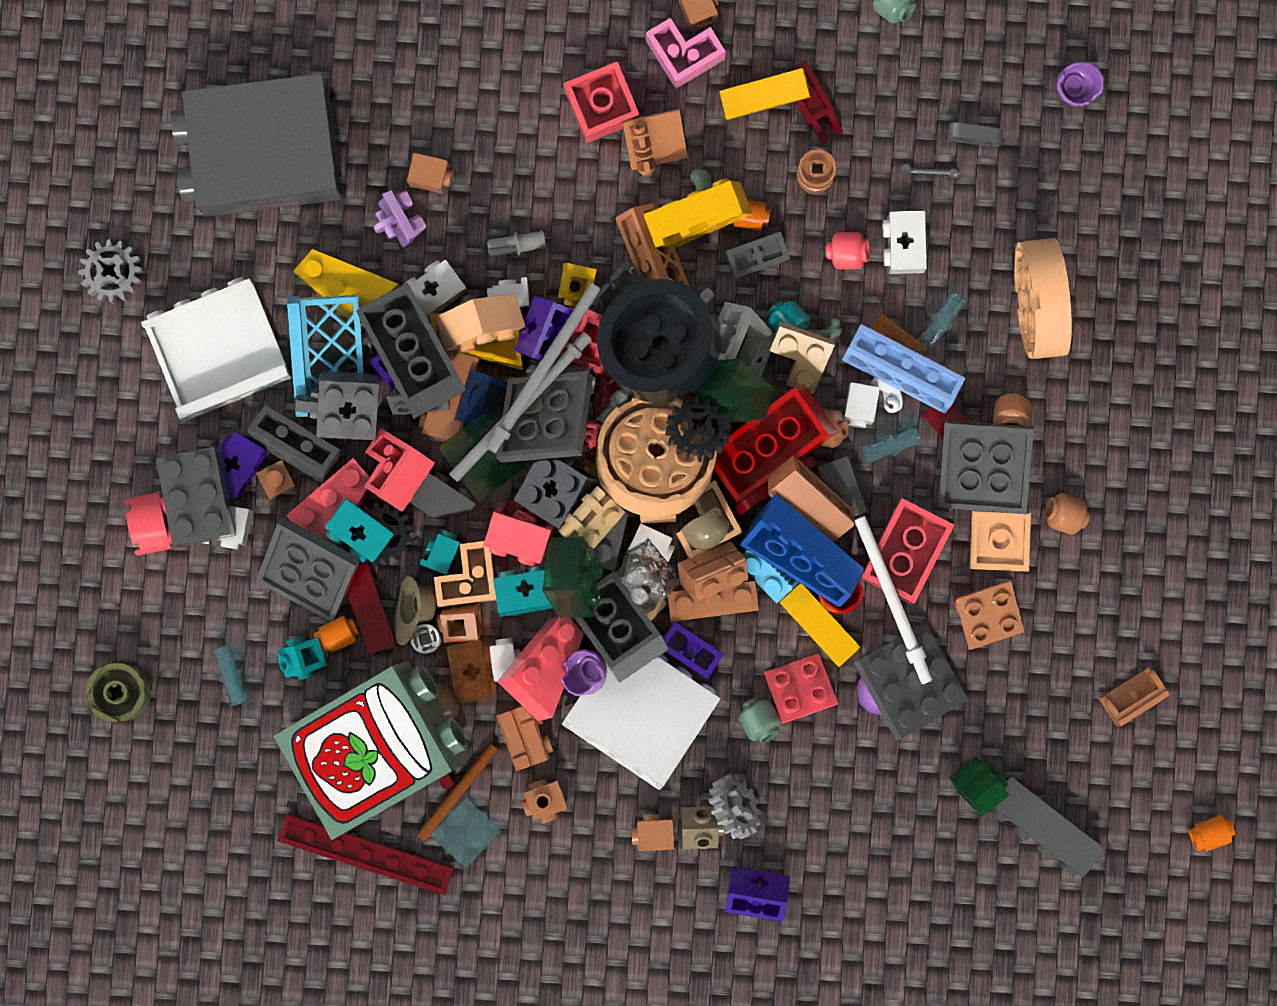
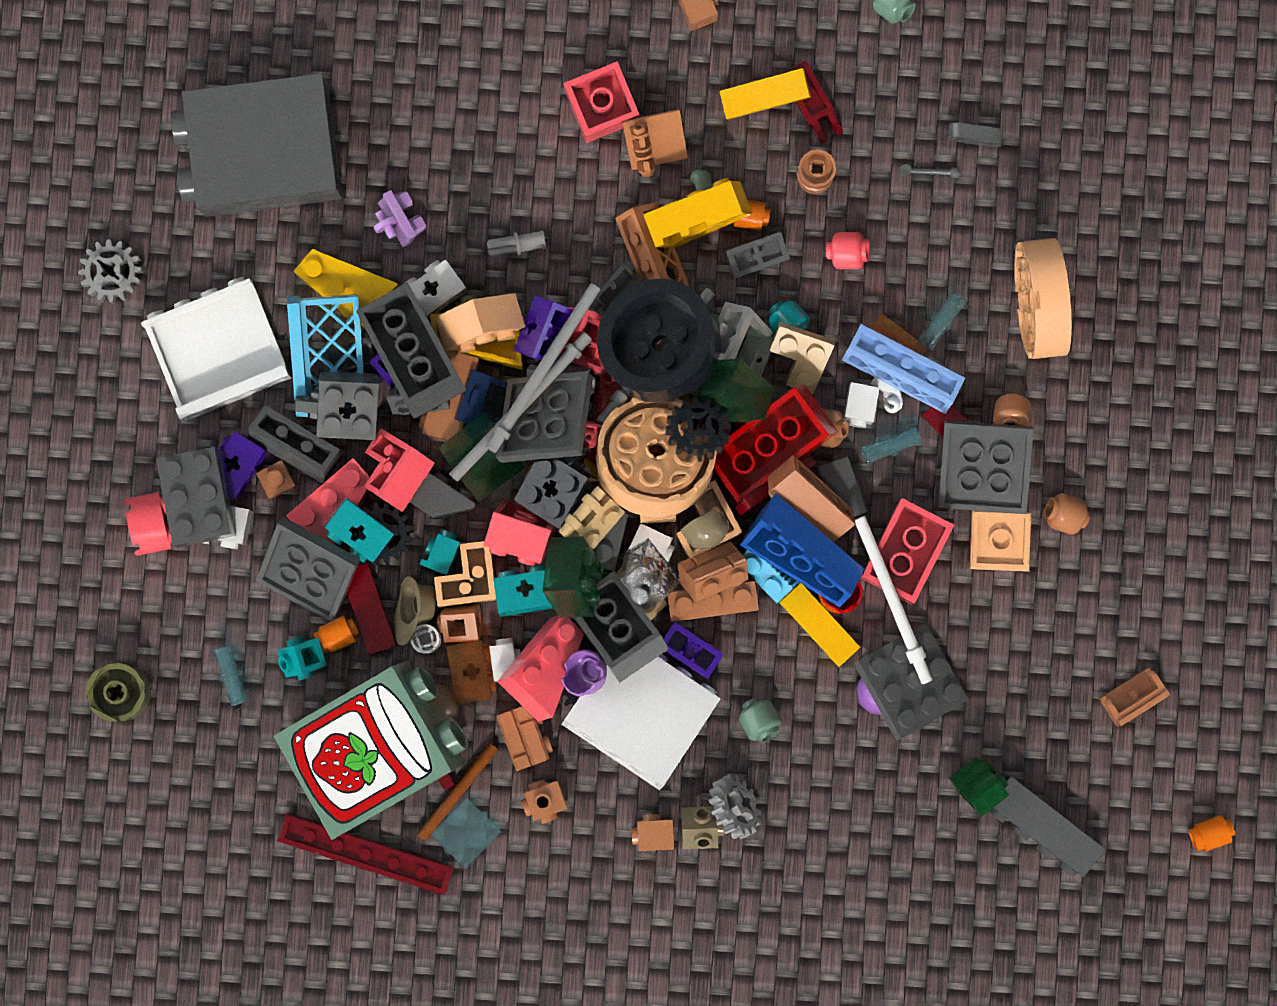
(429, 173): nougat brick -> none
(510, 287): white brick -> none
(582, 275): yellow brick -> none
(683, 59): bright pink brick -> none
(757, 894): dark purple brick -> none
(800, 688): coral hinge -> none
(832, 329): sand green arm -> none
(912, 226): white brick -> none
(989, 615): nougat hinge -> none
(1080, 83): medium lavender hair -> none

